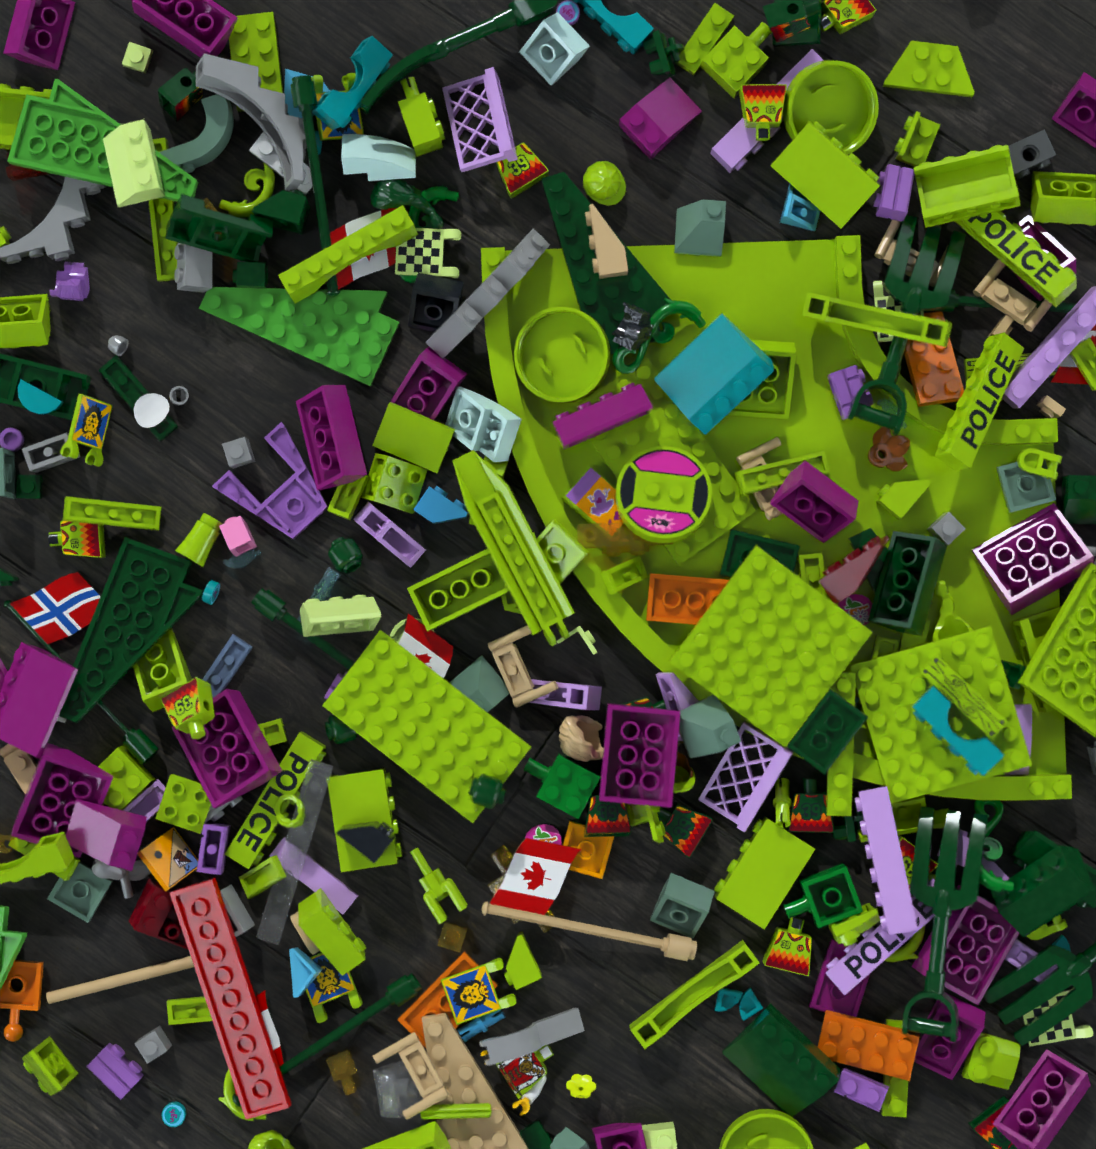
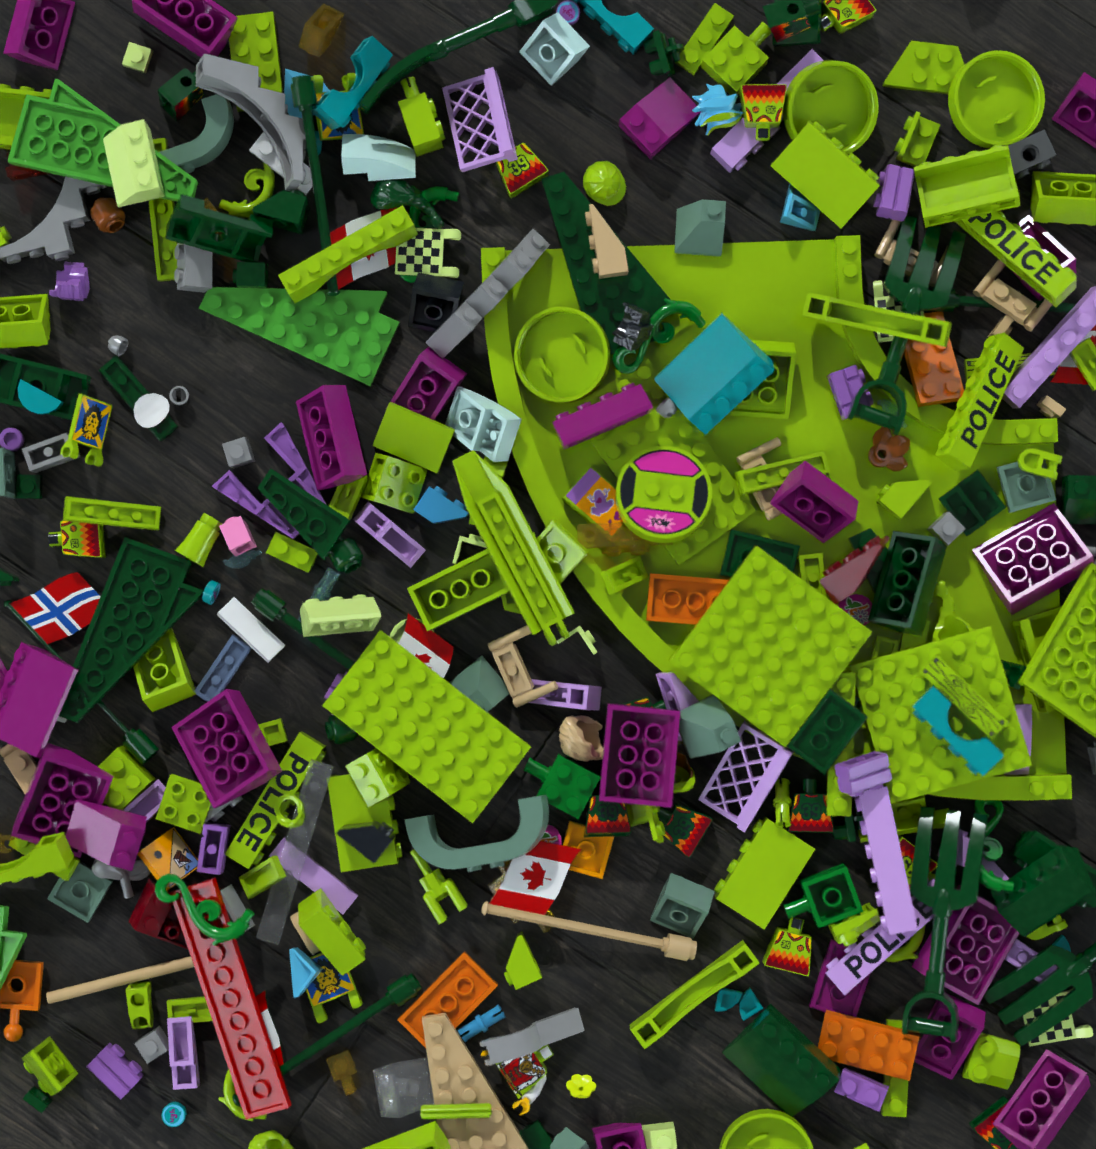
(38, 1099): none -> dark green plate
(107, 215): none -> dark orange head
(140, 1004): none -> lime leg
(183, 1053): none -> lavender slope
(190, 707): lime torso -> none
(197, 913): none -> green plant
(251, 630): none -> white tile
(292, 552): none -> lime plate
(309, 516): none -> dark green wing
(320, 30): none -> clear yellow slope
(377, 776): none -> lime bracket
(420, 1070): tan plate -> none
(428, 844): none -> sand green arch
(452, 937): clear yellow plate -> none
(473, 539): none -> yellowish green bracket
(473, 993): flag -> none
(487, 791): dark green head -> none
(667, 408): none -> light grey hinge
(717, 109): none -> medium azure hair
(863, 773): none -> medium lavender brick
(972, 502): none -> dark green slope
(996, 99): none -> lime brick

